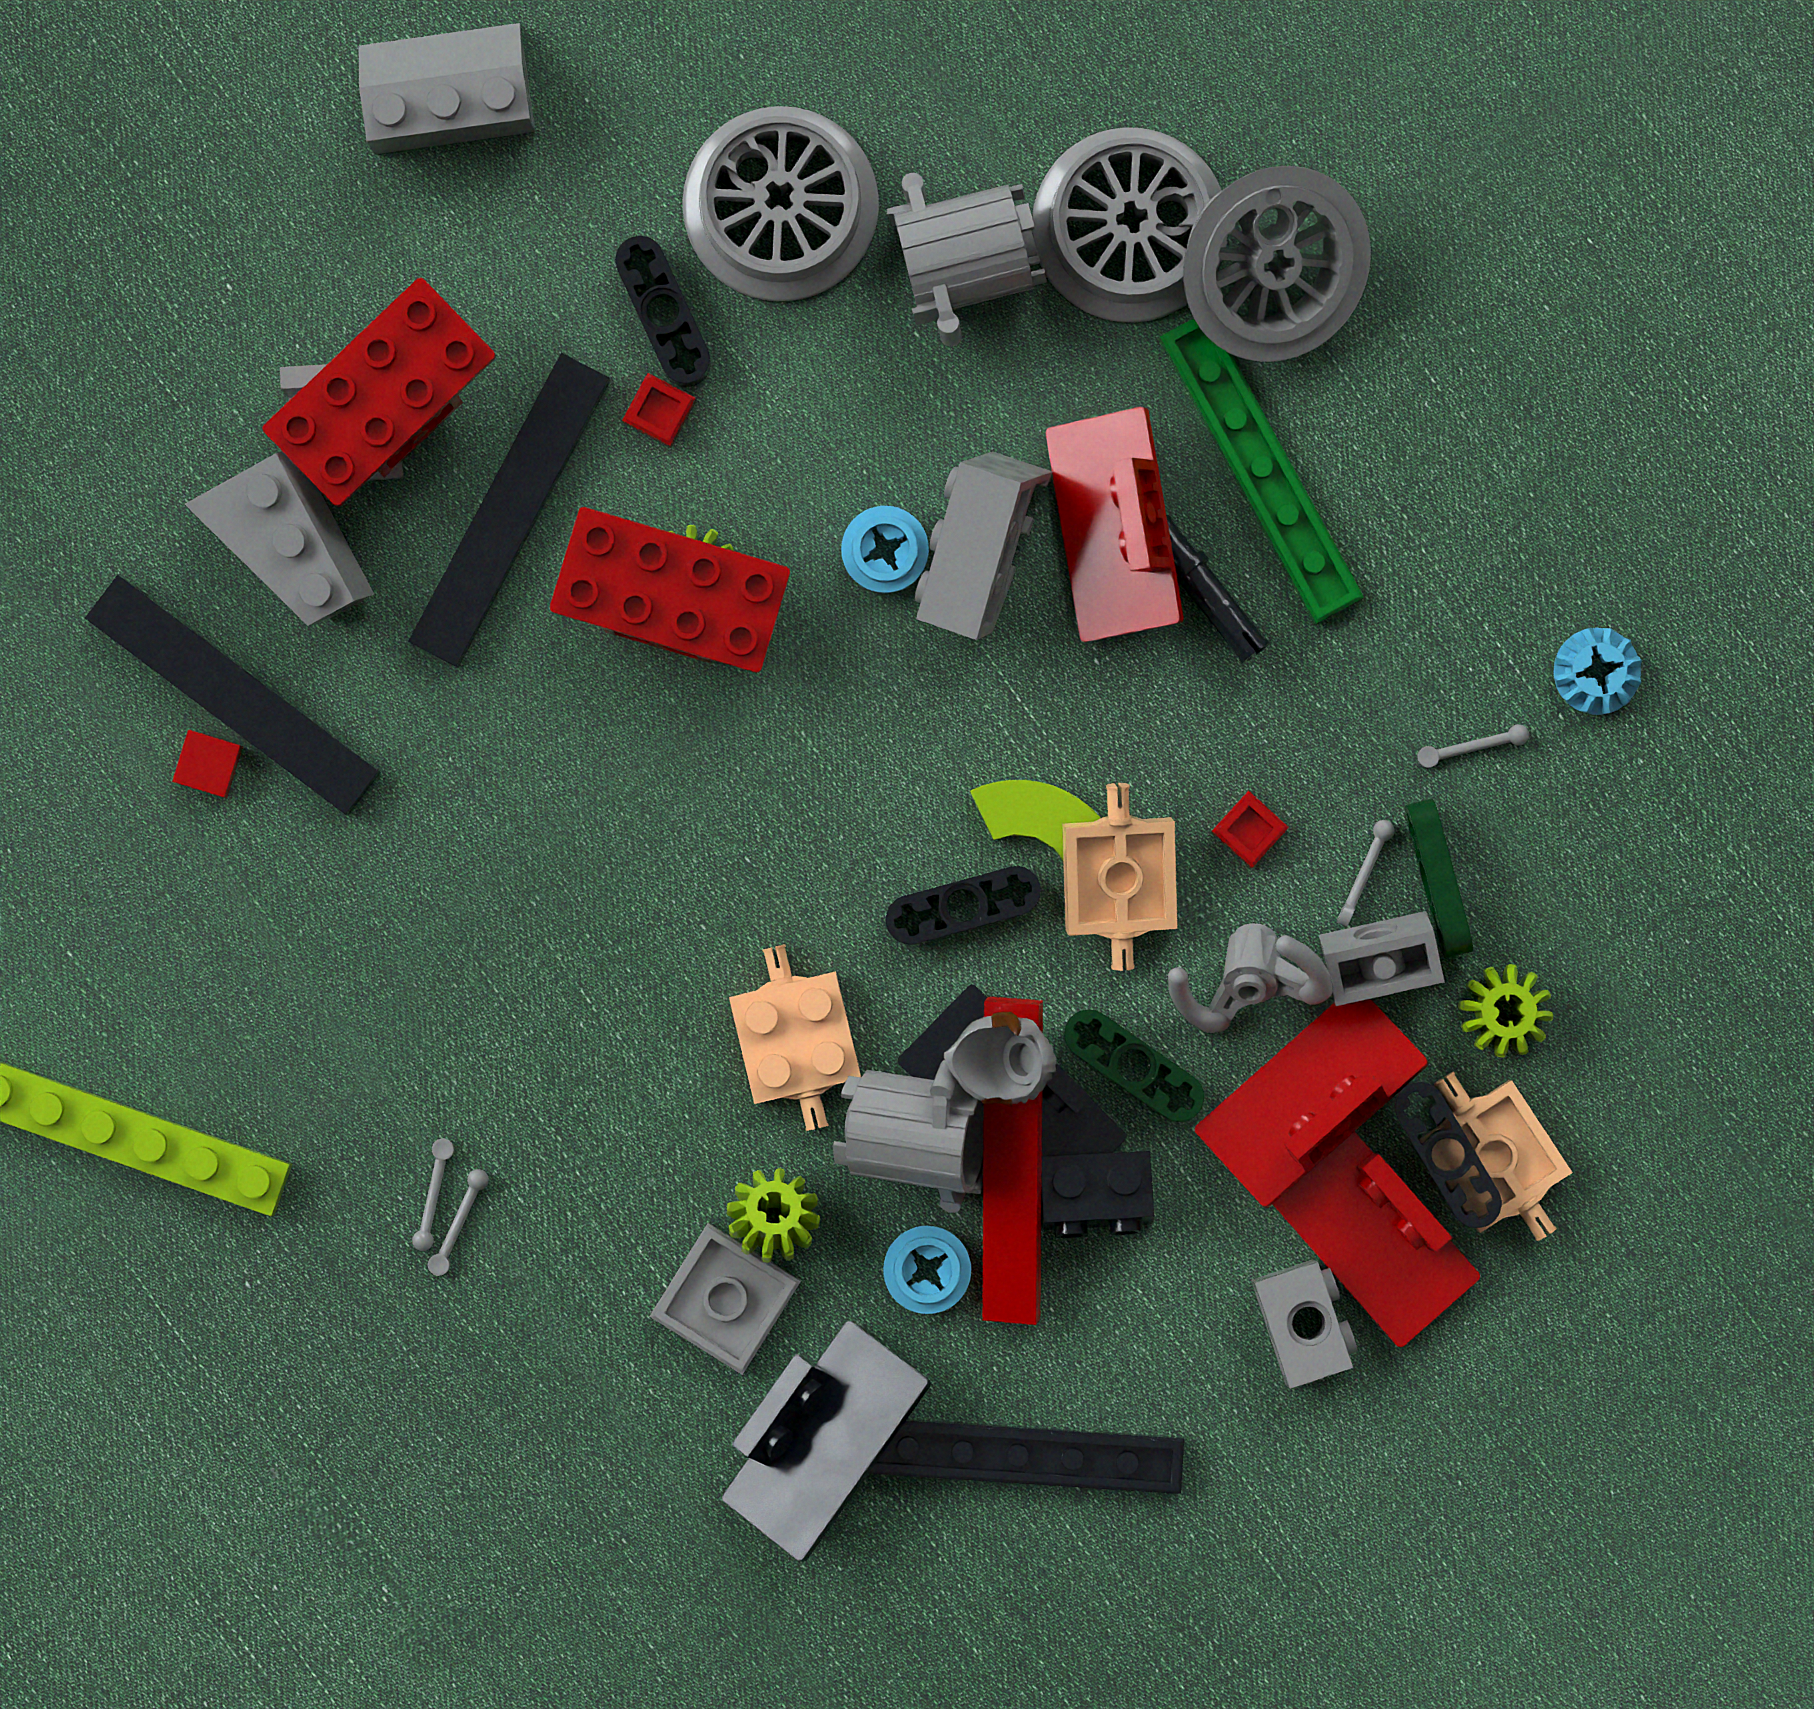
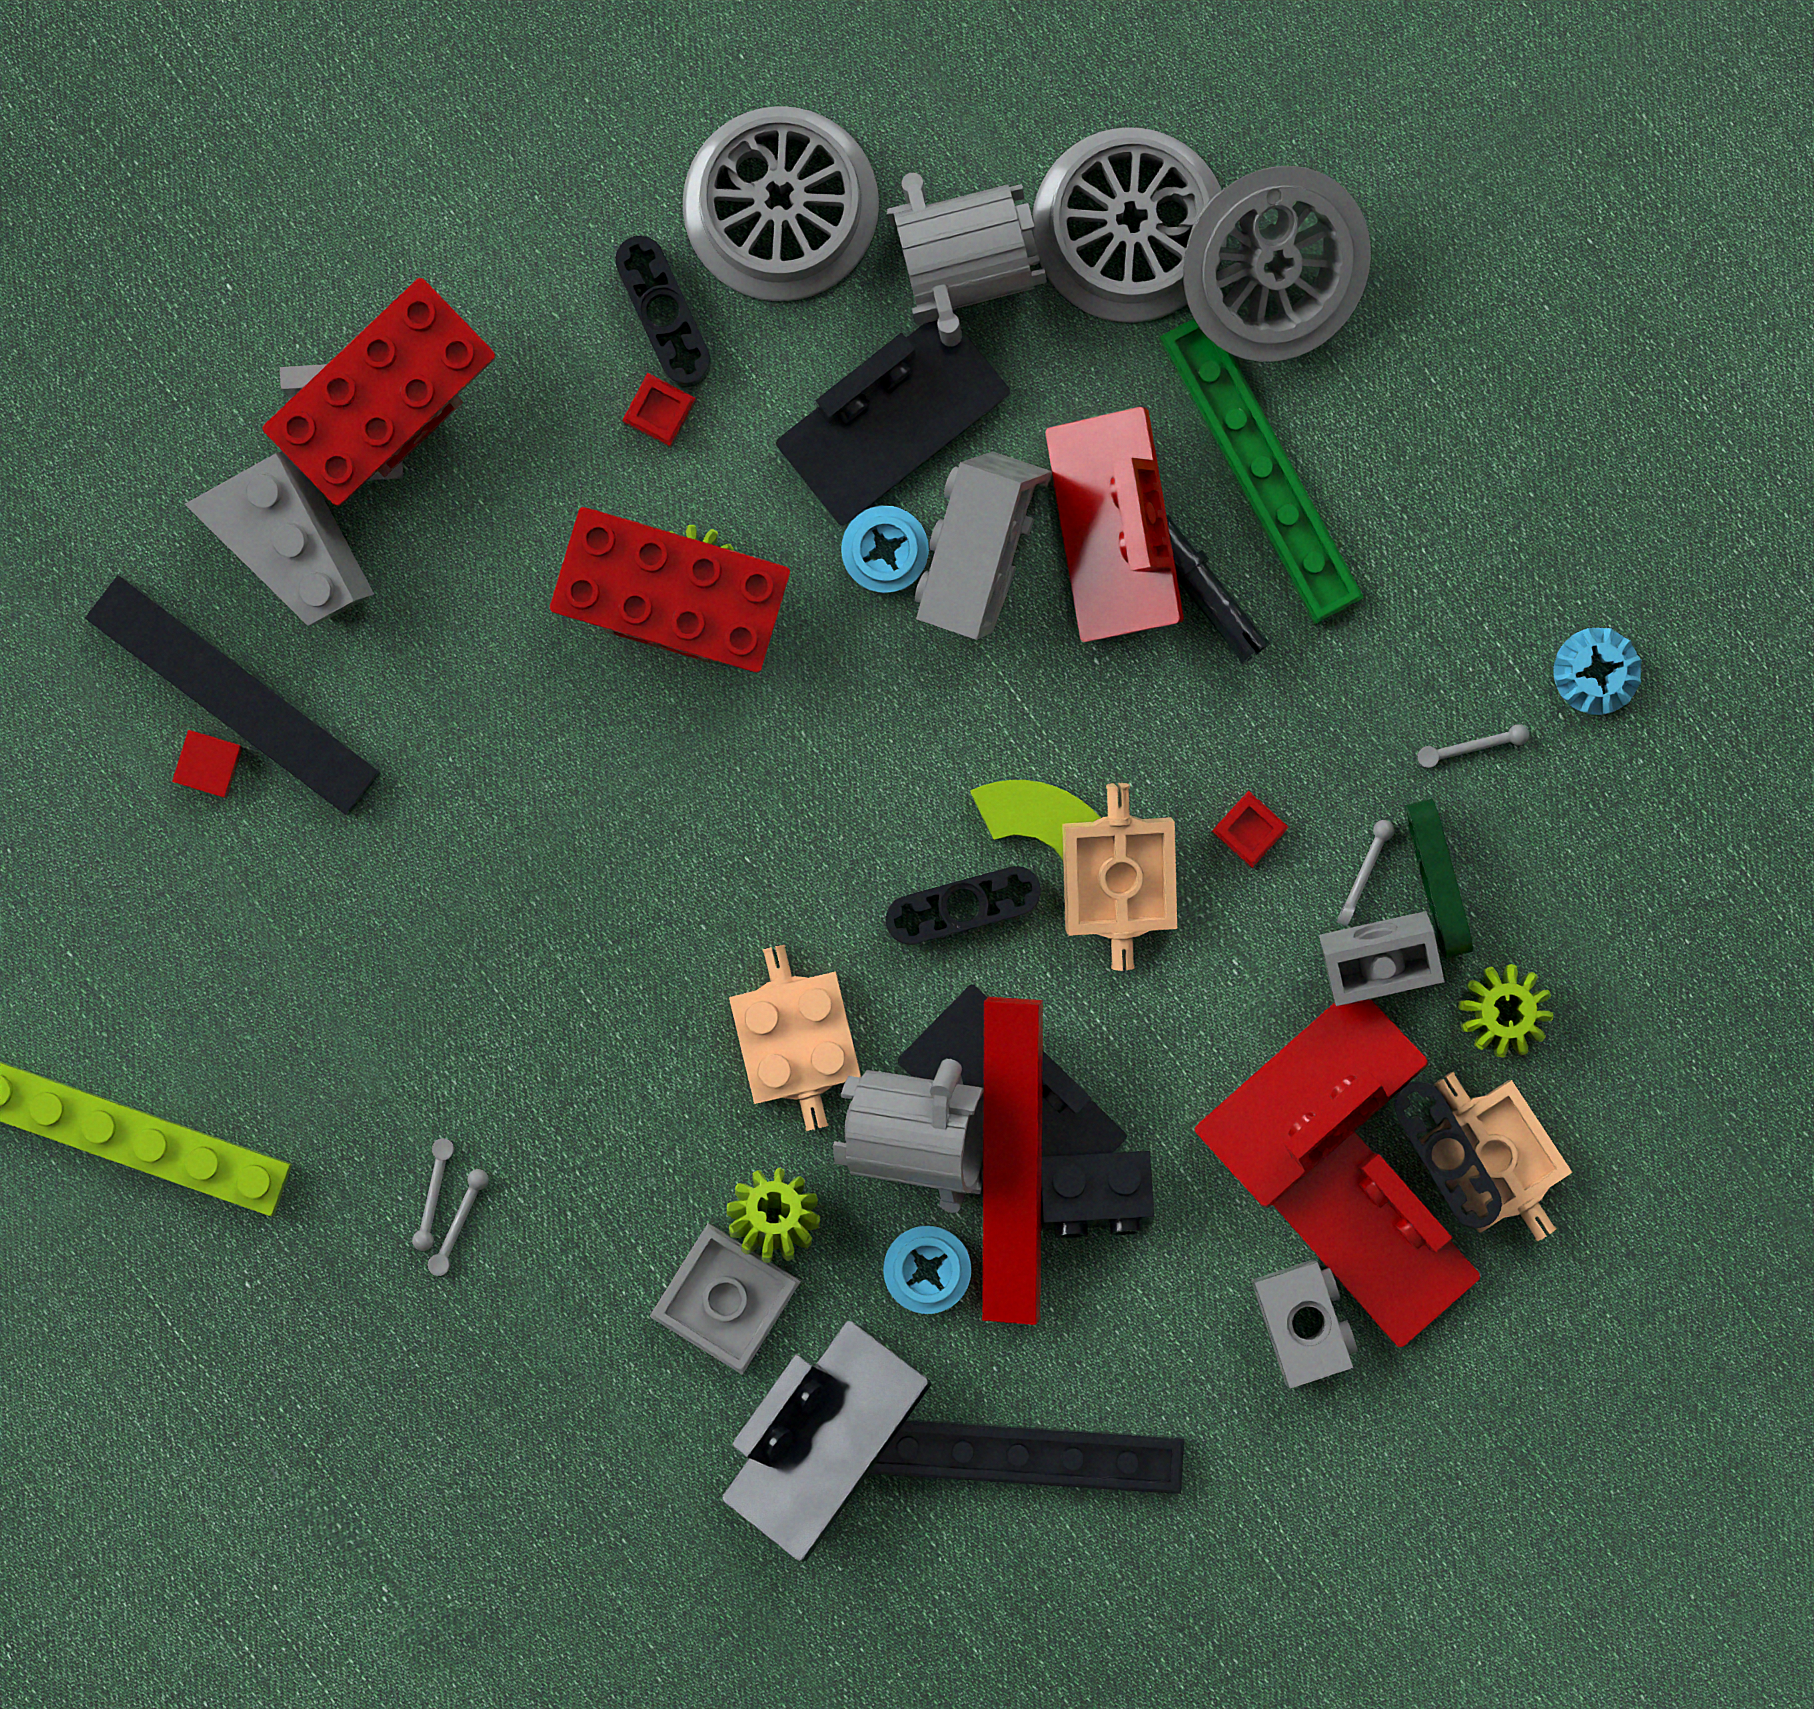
(445, 89): light grey slope -> none
(509, 510): black tile -> none
(890, 418): none -> black bracket
(1002, 1059): light grey hair -> none
(1174, 1078): dark green beam -> none
(1252, 976): light grey piece -> none

